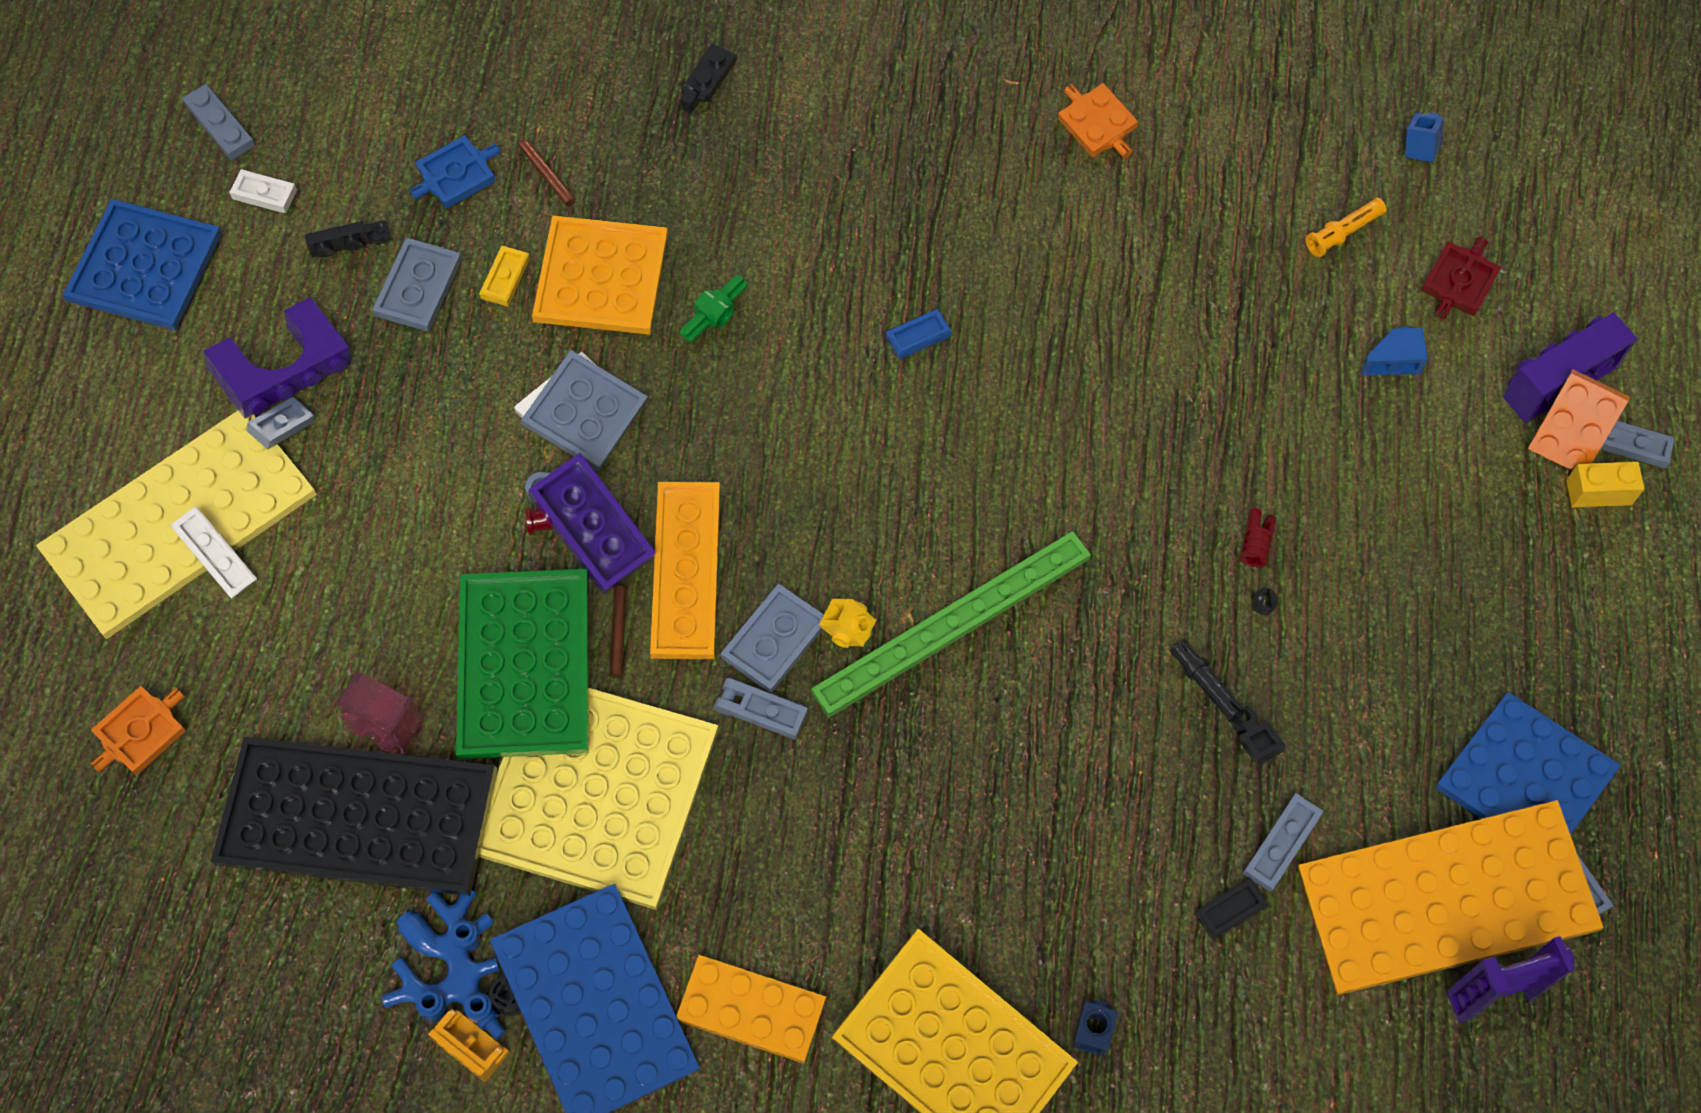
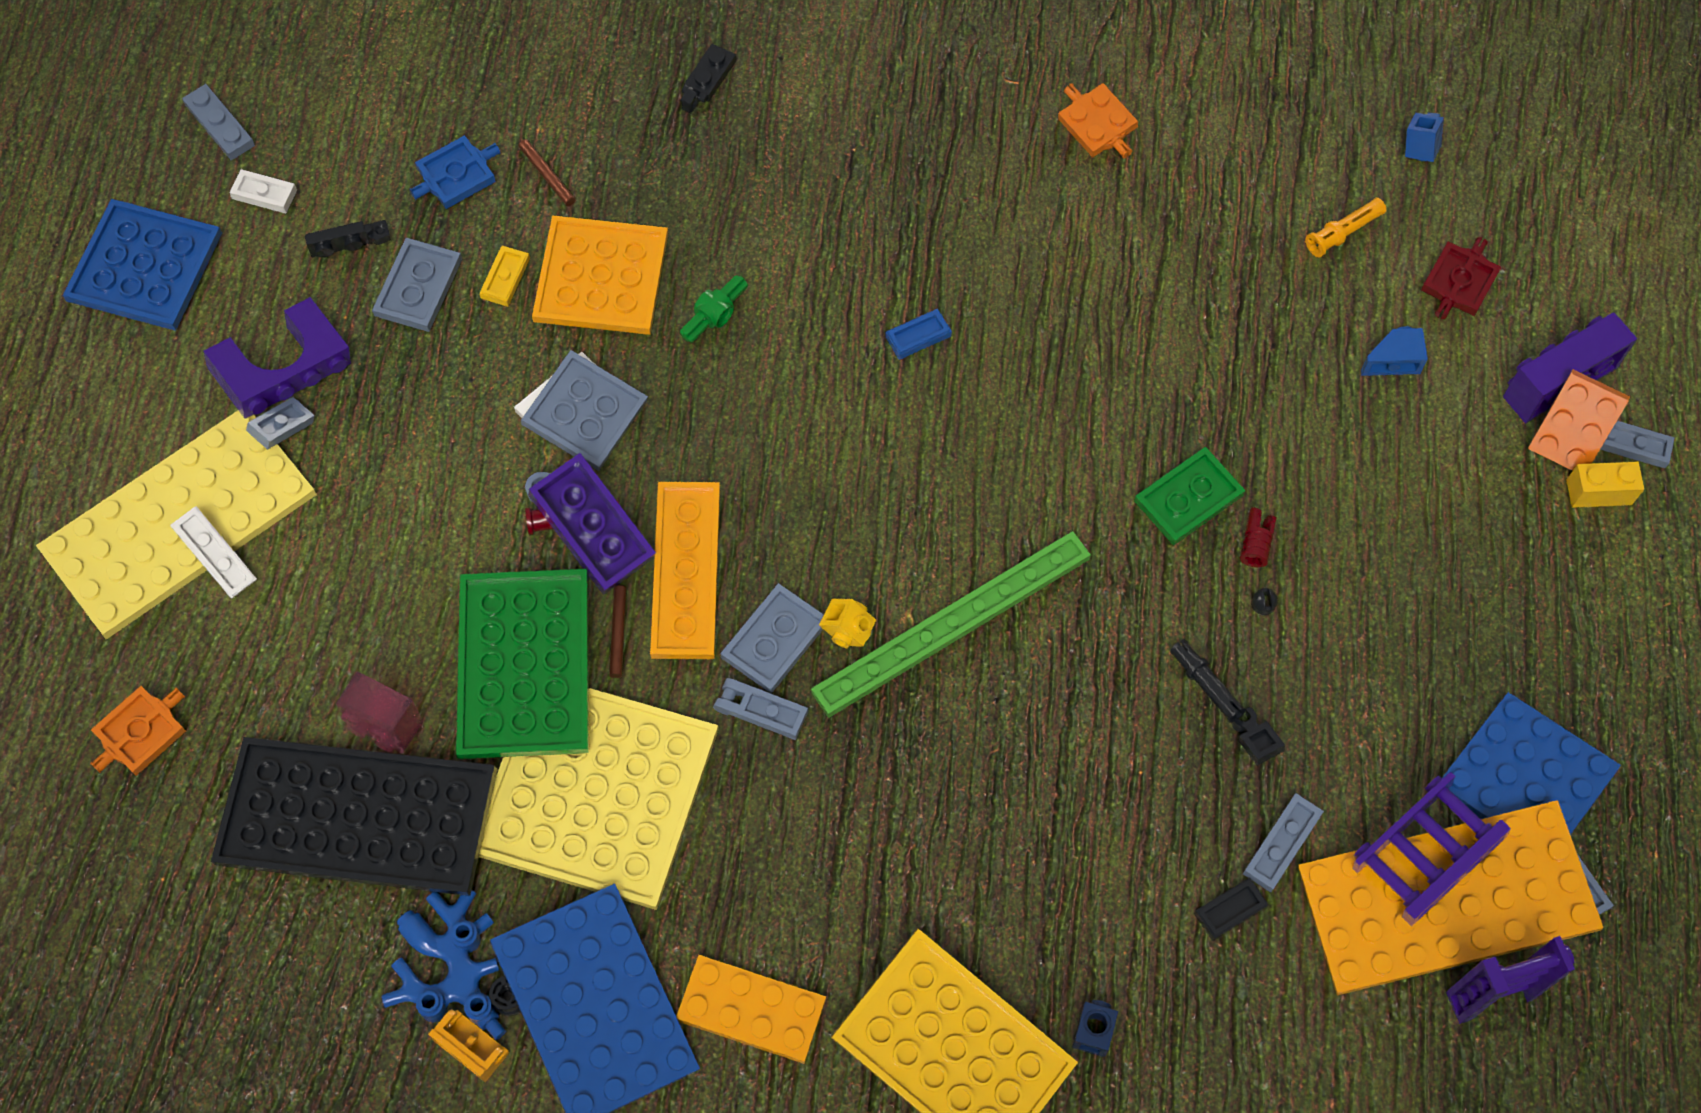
(1189, 496): none -> green plate
(1440, 880): none -> dark purple fence

